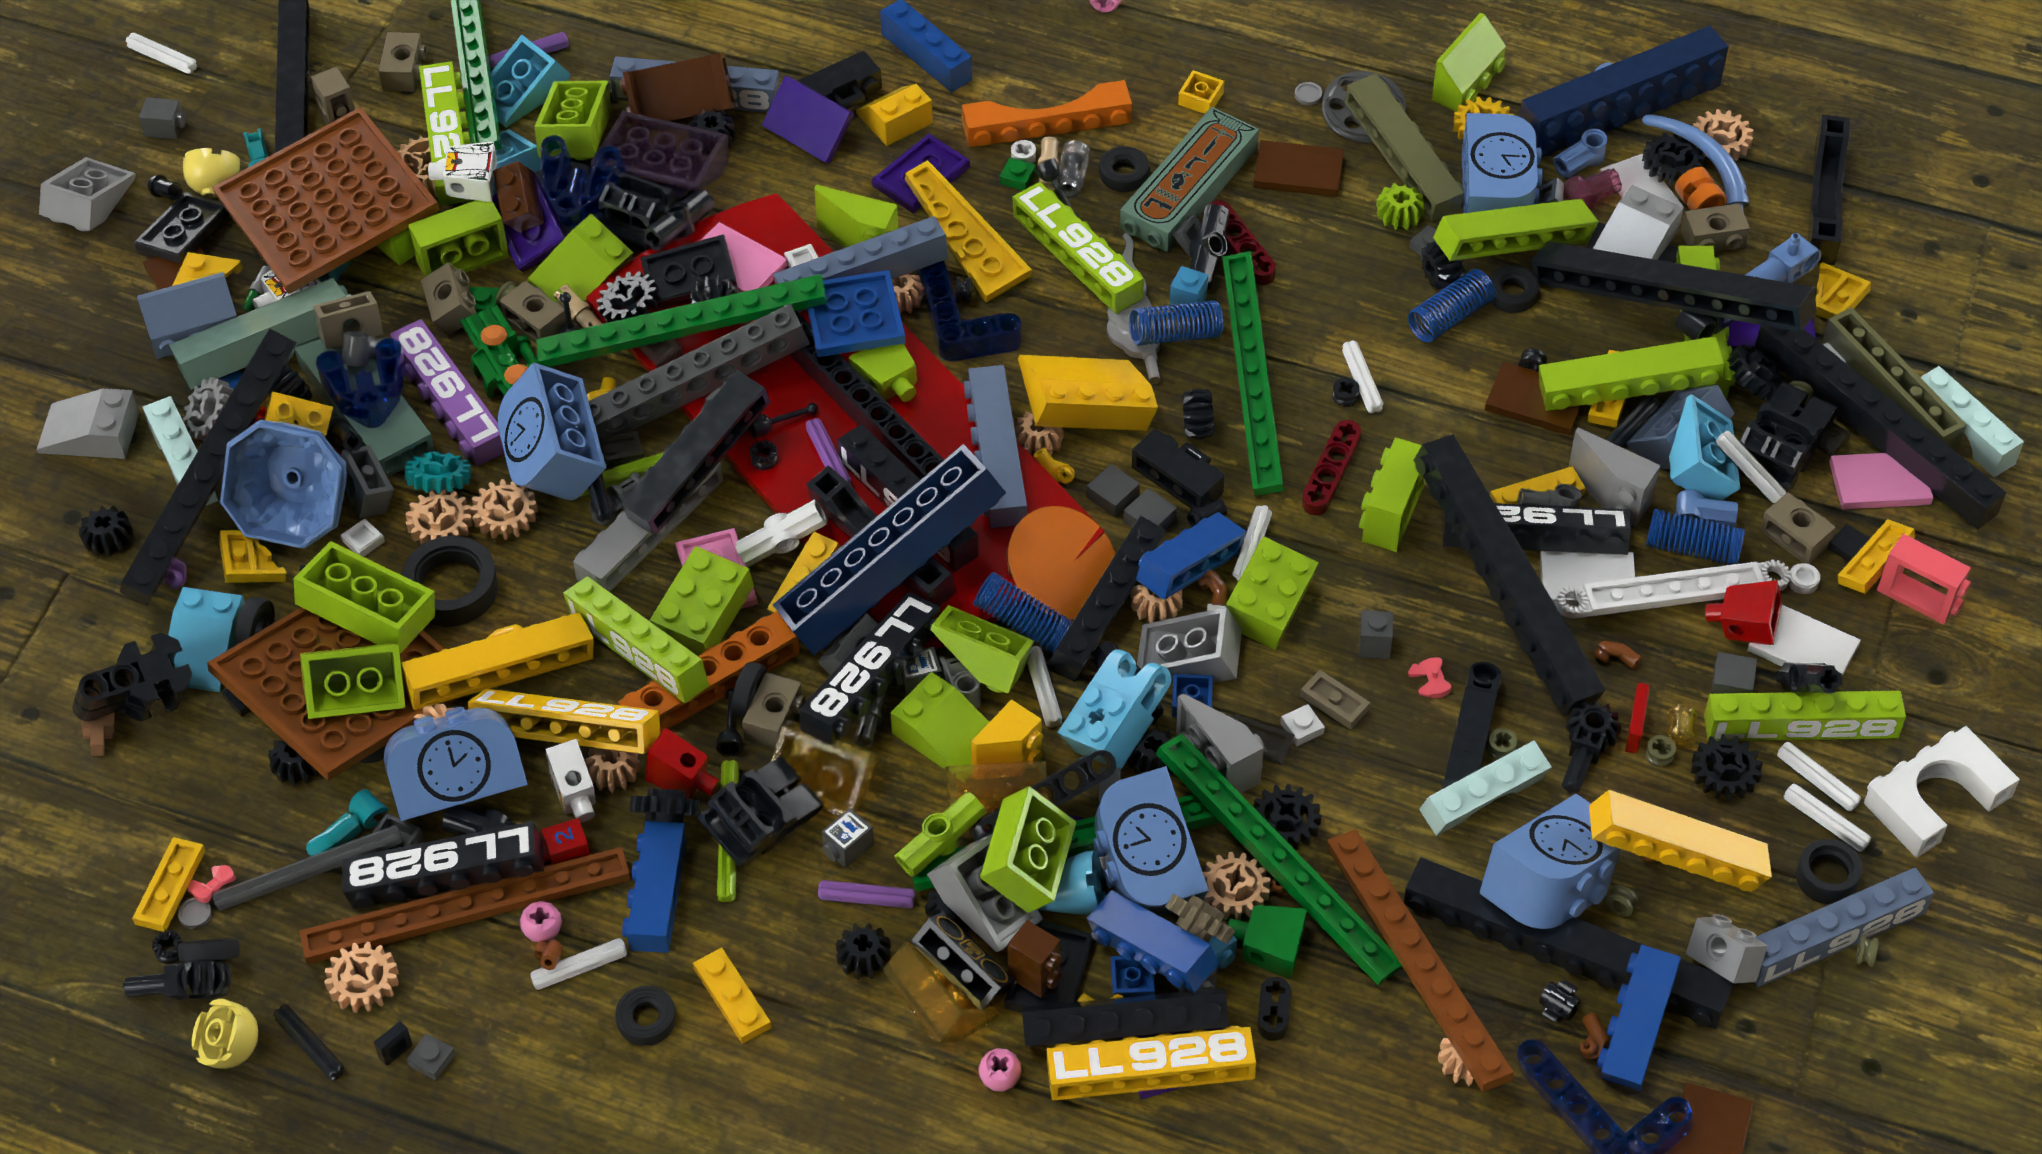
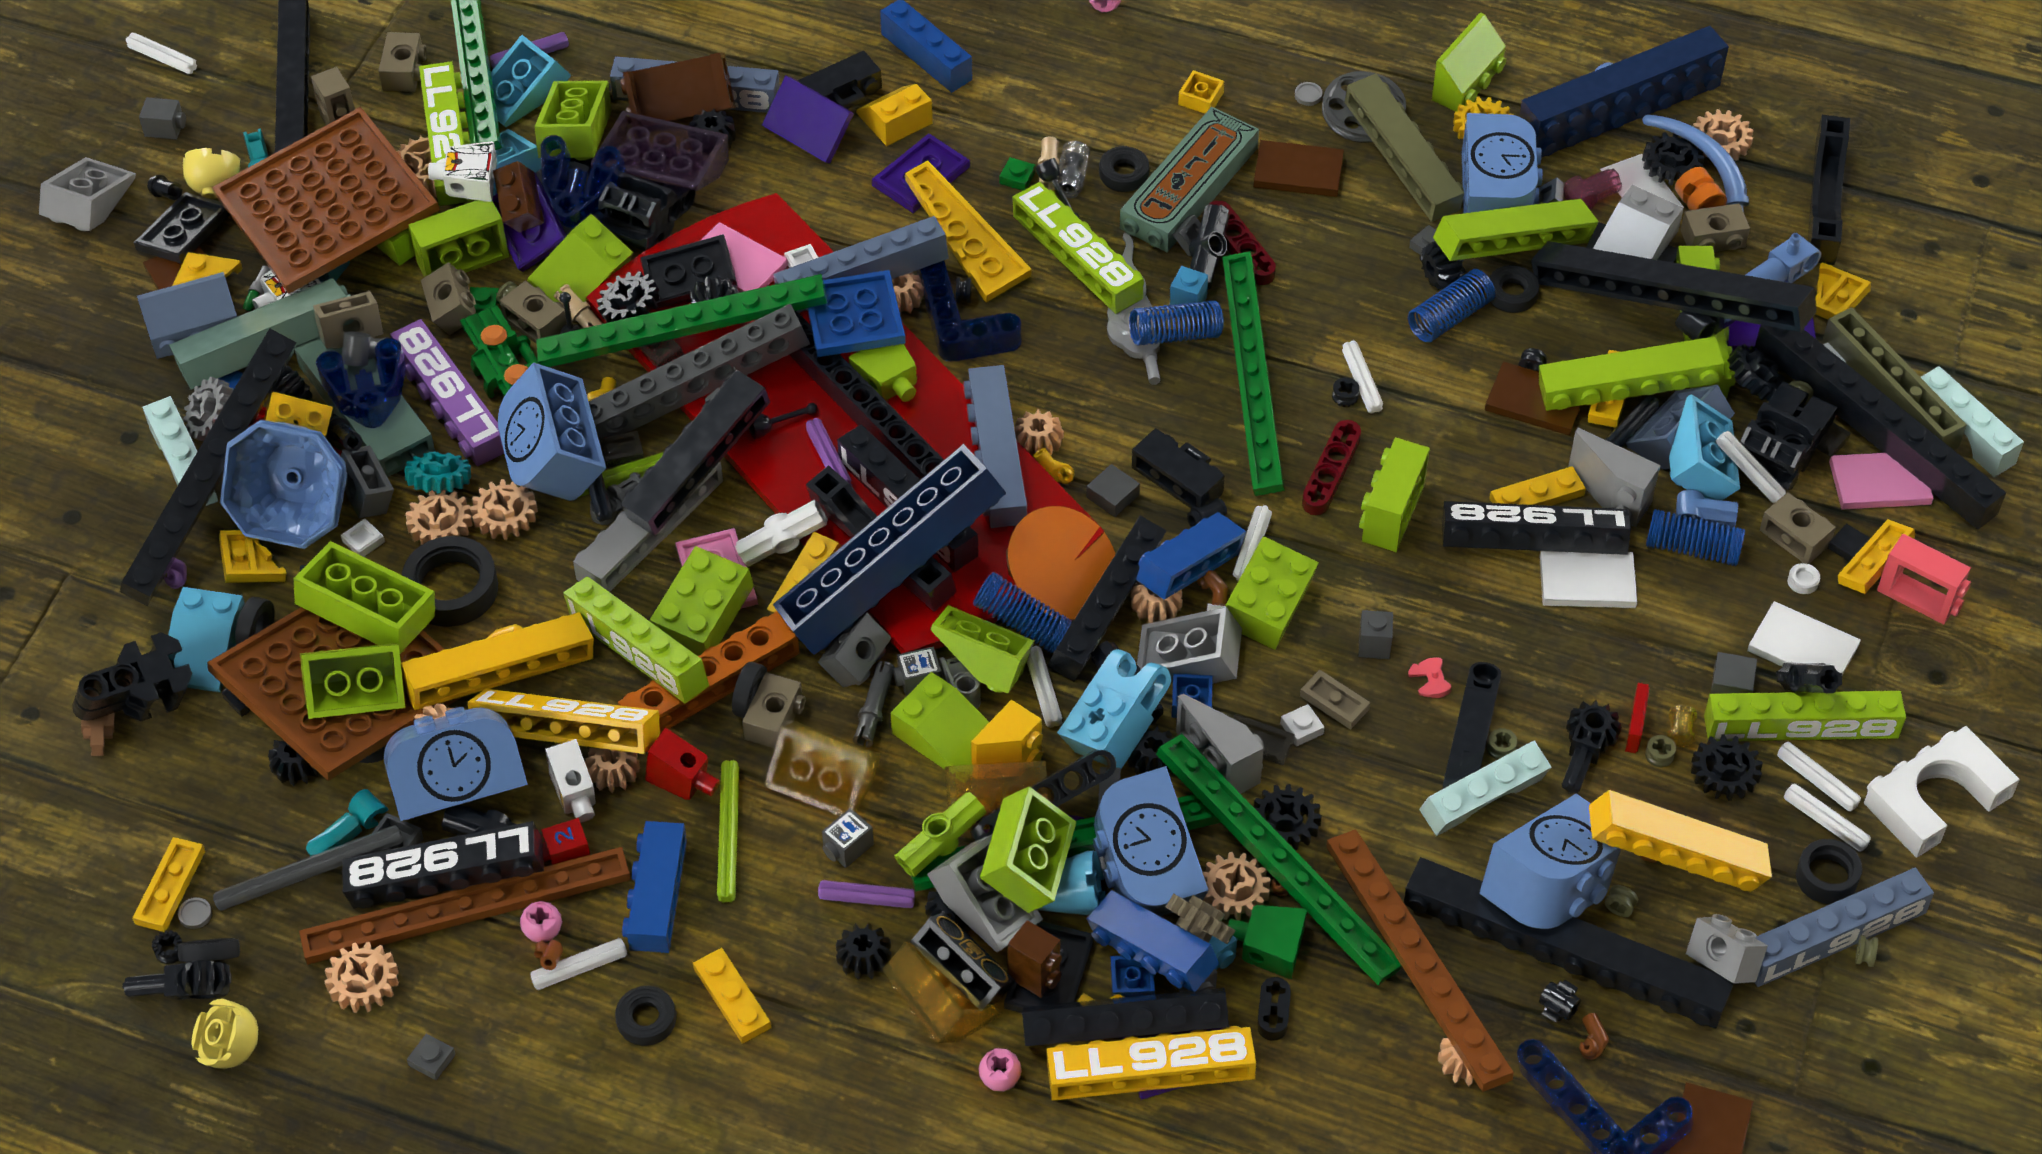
(91, 425): light grey slope -> none
(105, 531): black gear -> none
(221, 876): coral piece -> none
(309, 1042): black axle -> none
(393, 1043): black tile -> none
(665, 805): black gear -> none
(678, 220): black piece -> none
(729, 741): black hinge -> none
(759, 810): black connector -> none
(767, 449): black bush -> none
(853, 217): lime slope -> none
(869, 670): black brick -> none
(993, 123): orange arch -> none
(1024, 151): white bush -> none
(1087, 393): yellow slope -> none
(1152, 508): dark grey piece -> none
(1198, 413): black gear -> none
(1400, 206): lime gear -> none
(1508, 574): black brick -> none
(1562, 496): dark grey pin -> none
(1585, 153): medium blue piece -> none
(1618, 650): dark orange arm -> none
(1639, 1017): blue brick -> none
(1665, 589): white plate -> none
(1748, 612): red torso -> none

